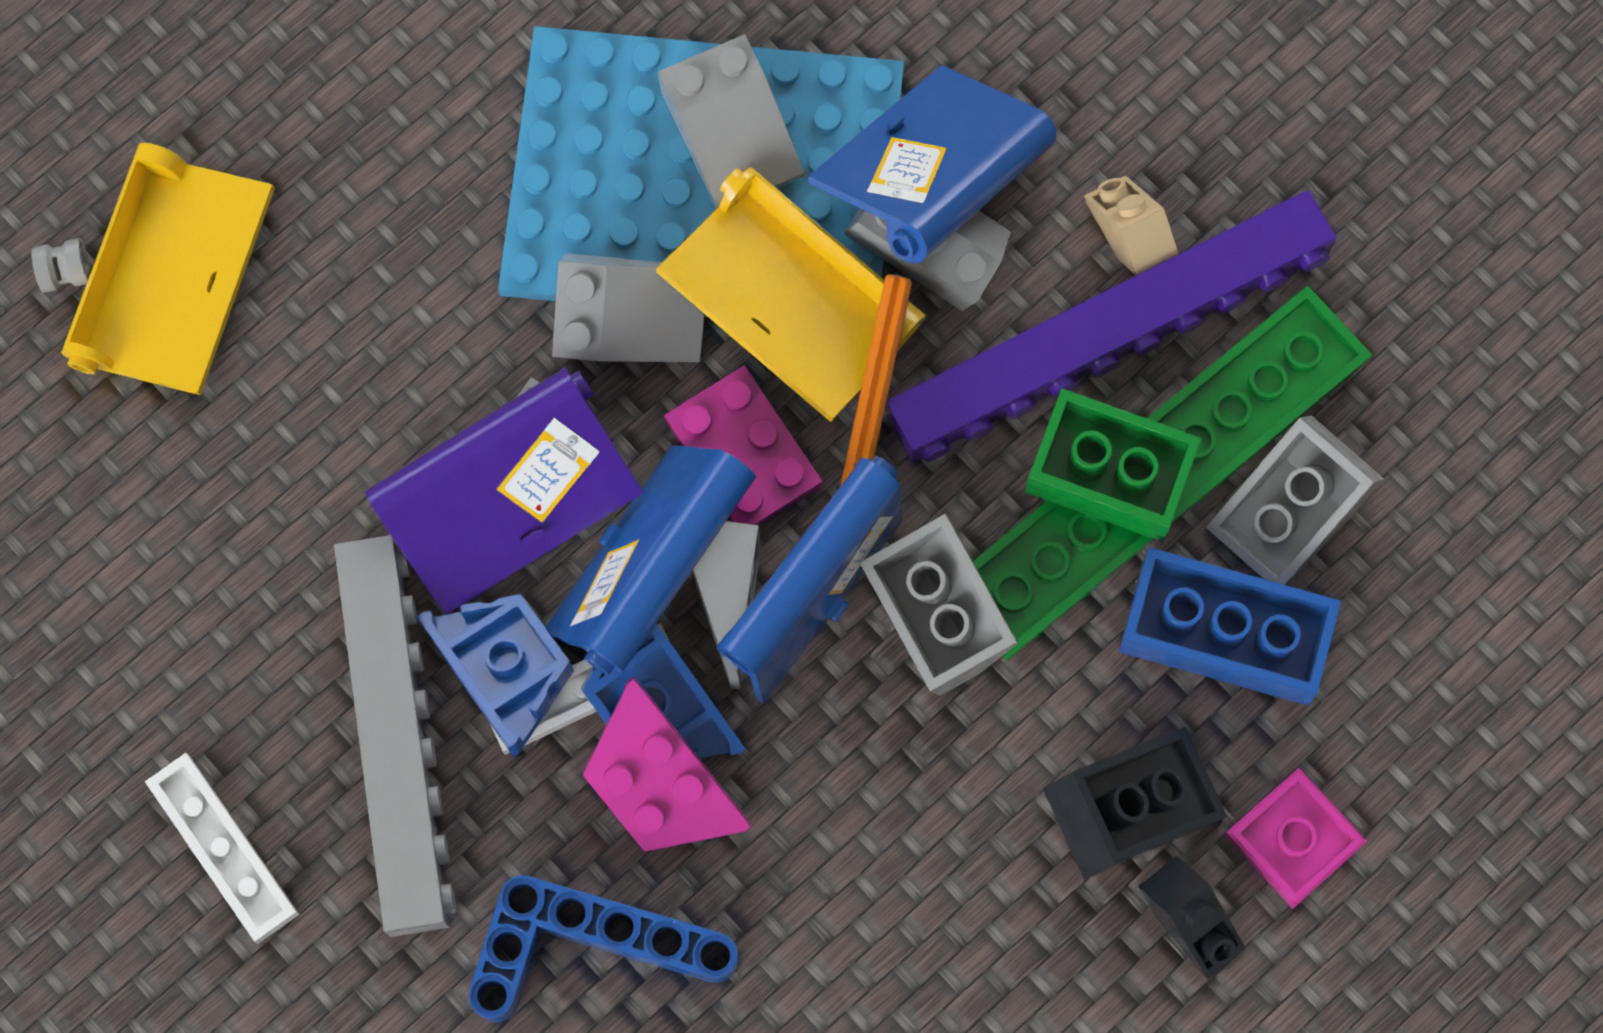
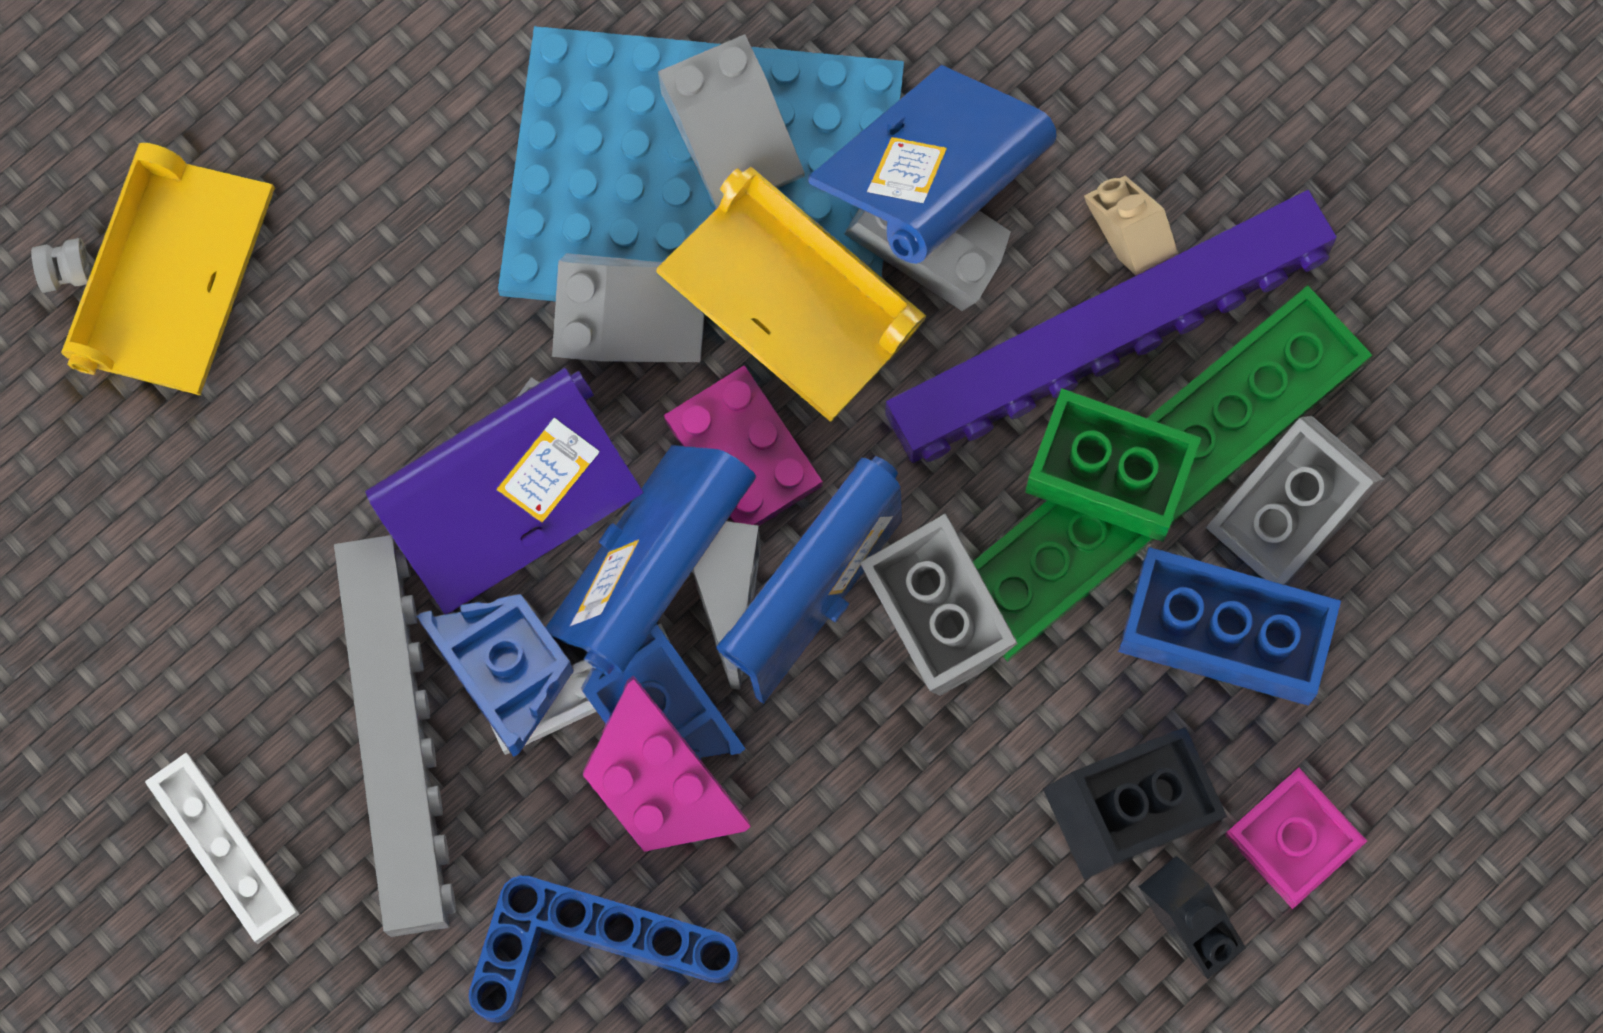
(878, 371): orange axle -> none

